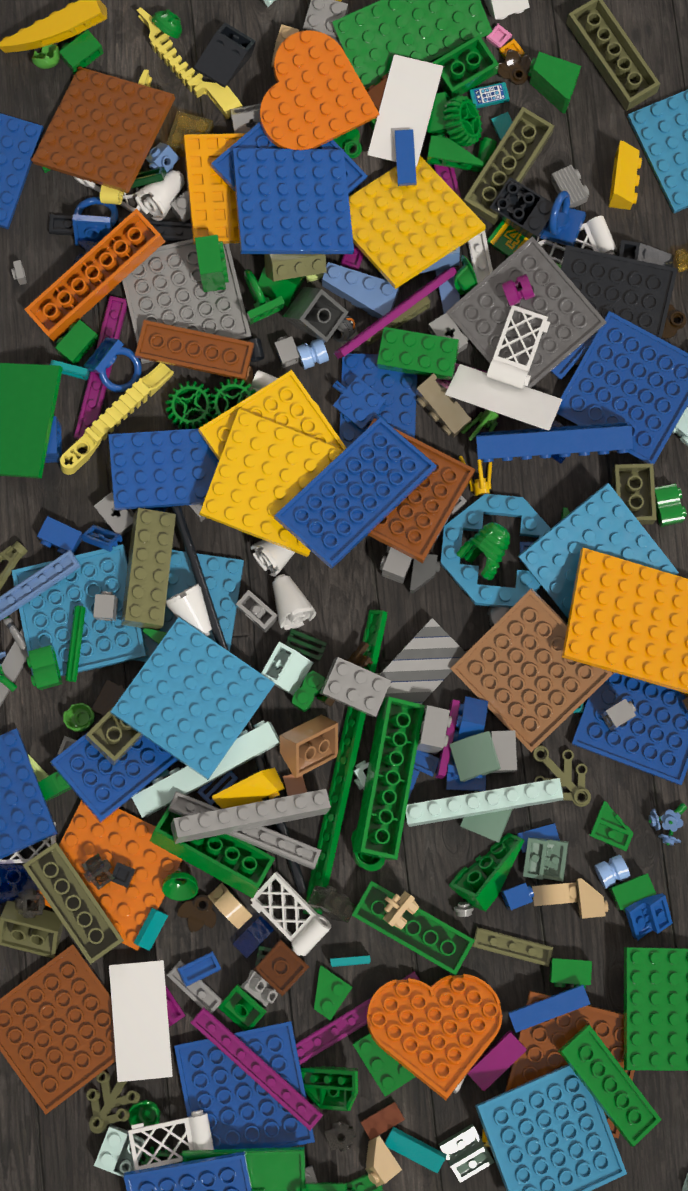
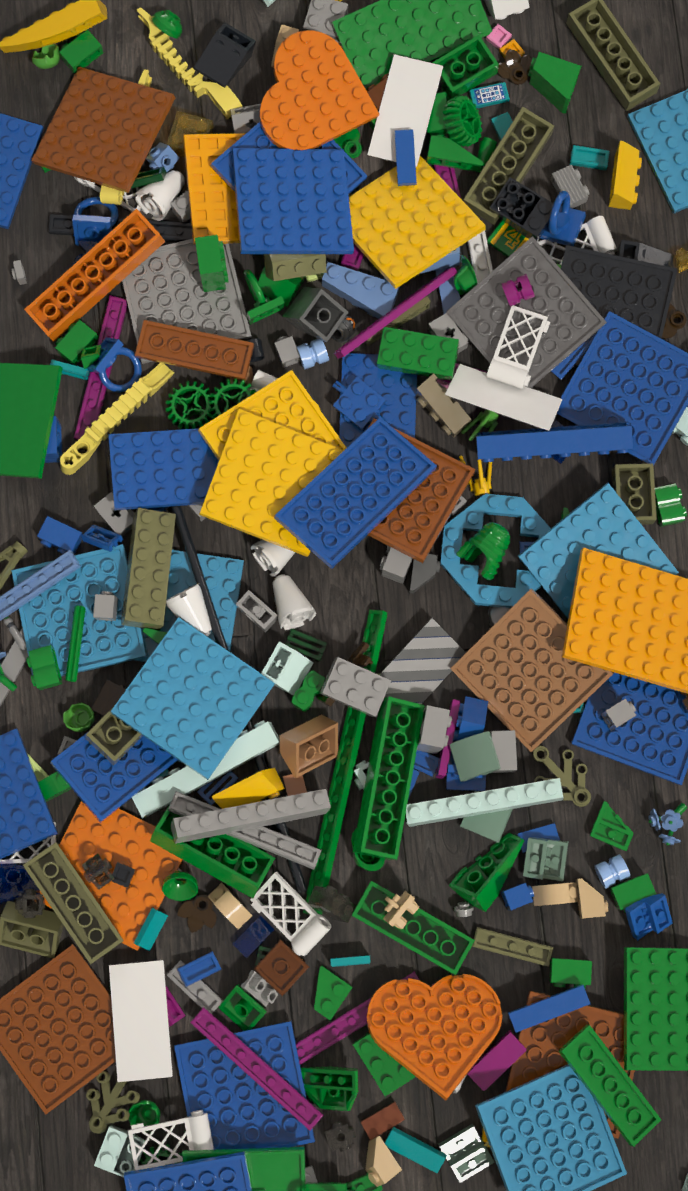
(90, 355): none -> green slope
(589, 157): none -> teal tile

